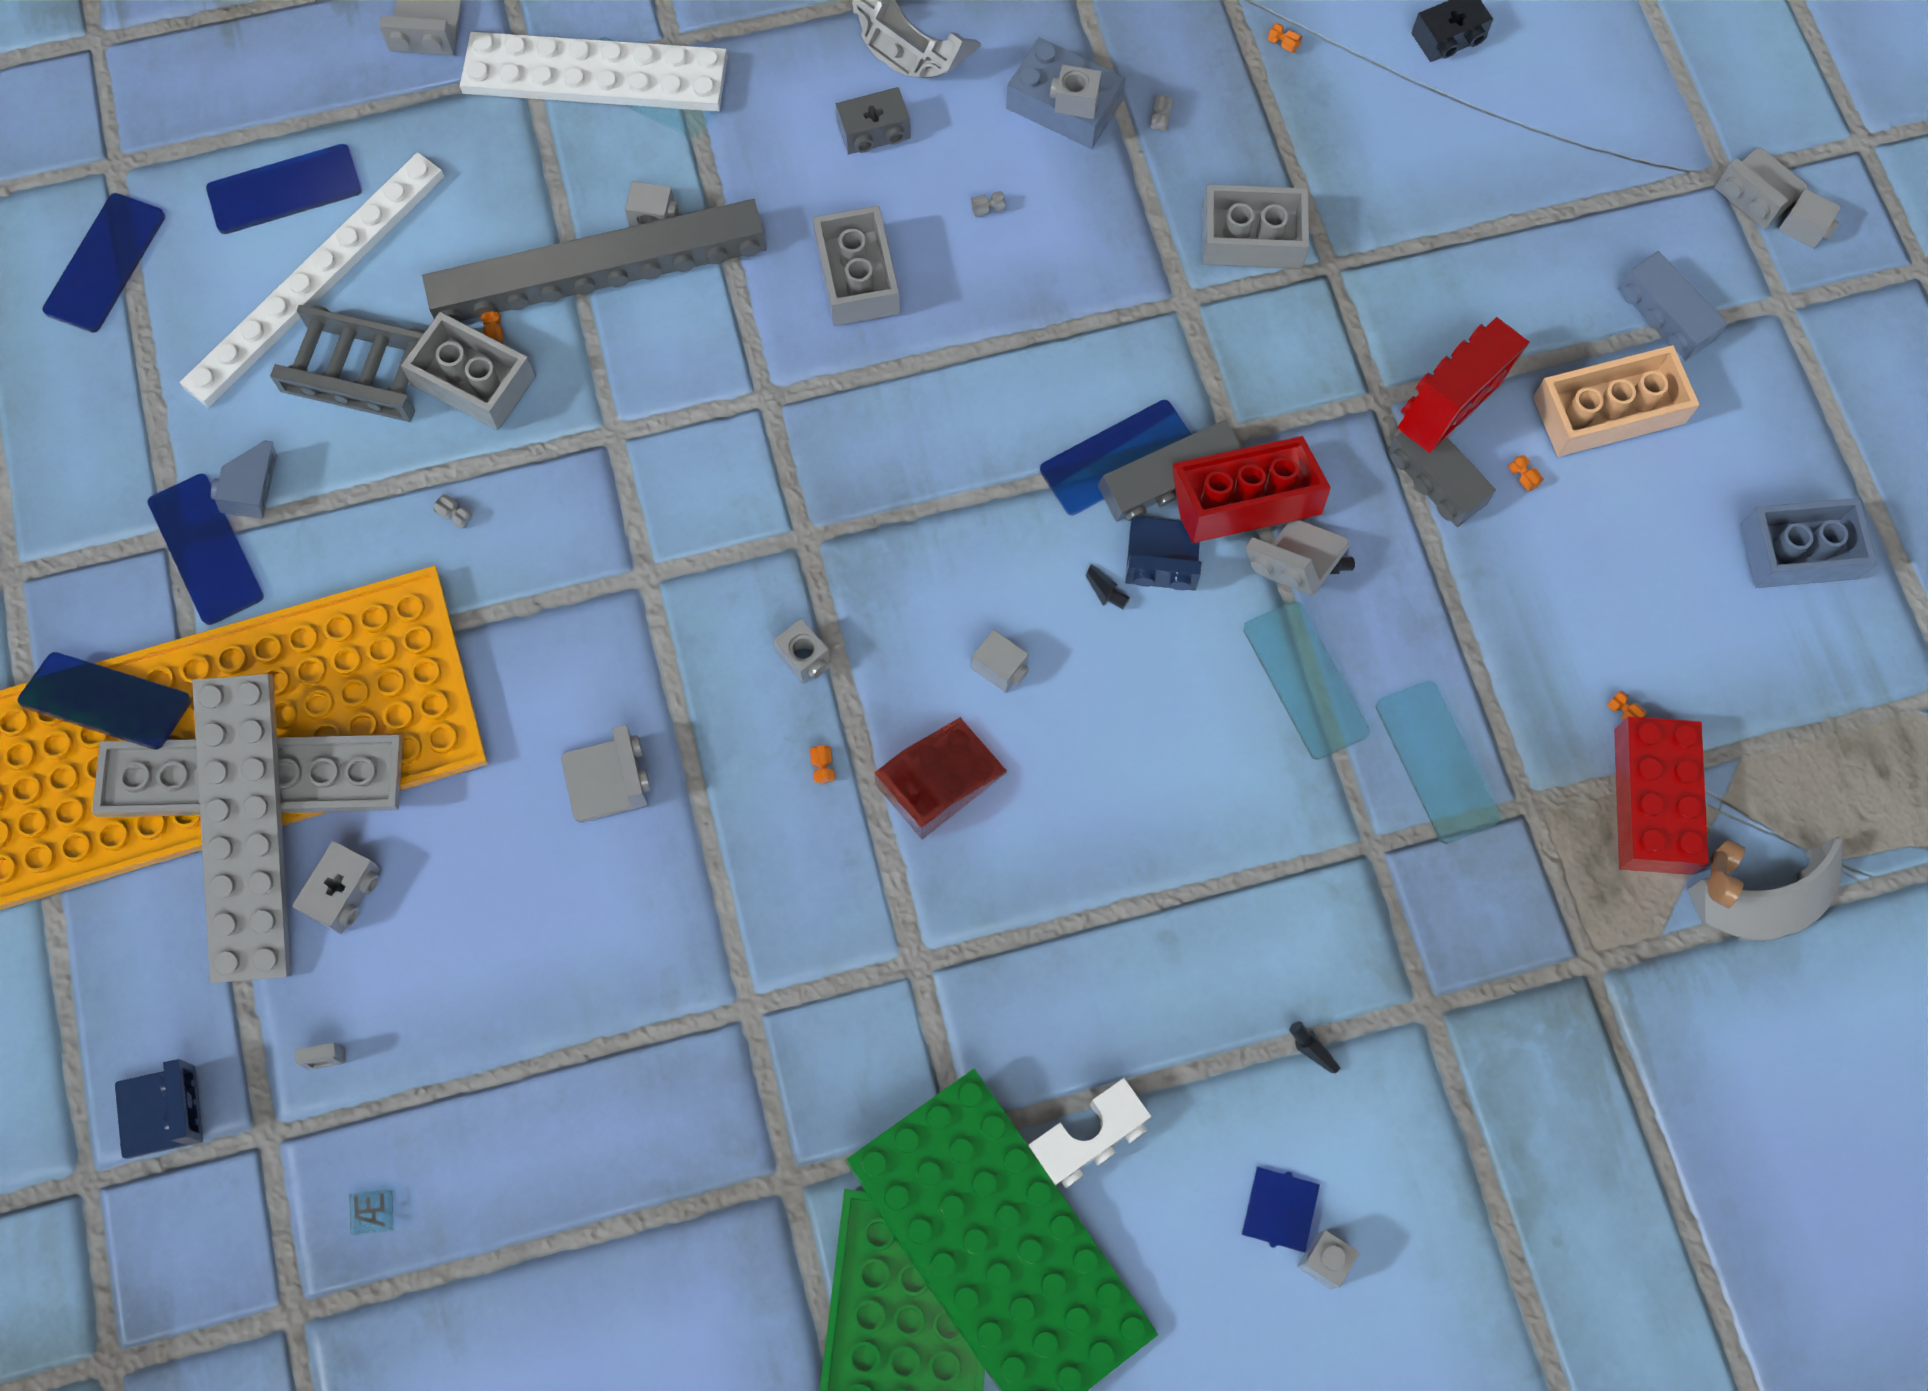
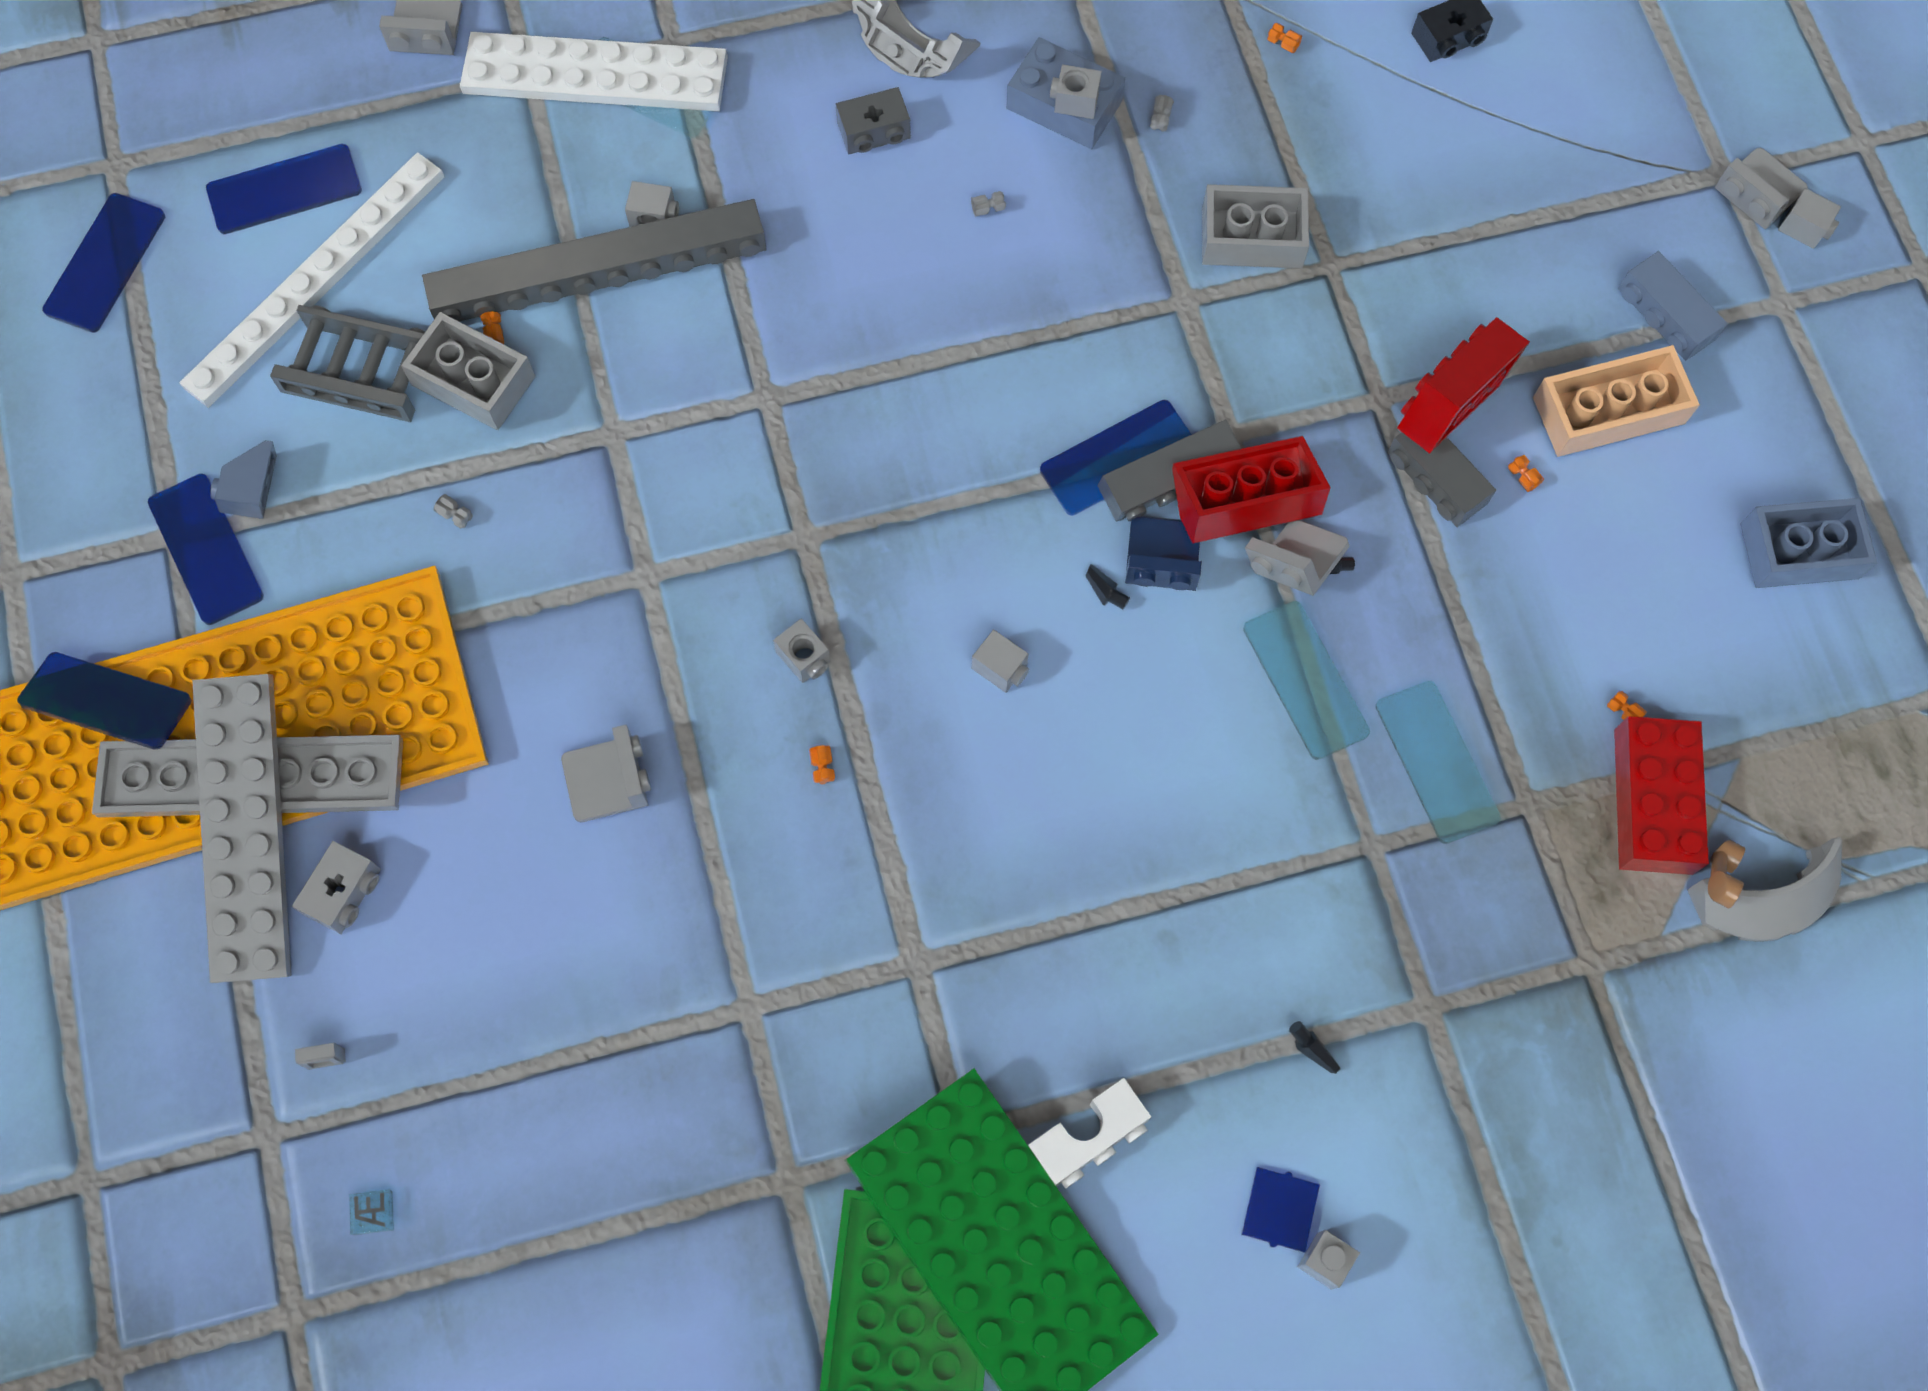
(159, 1110): dark blue bracket -> none
(856, 265): light grey brick -> none
(938, 776): clear red slope -> none

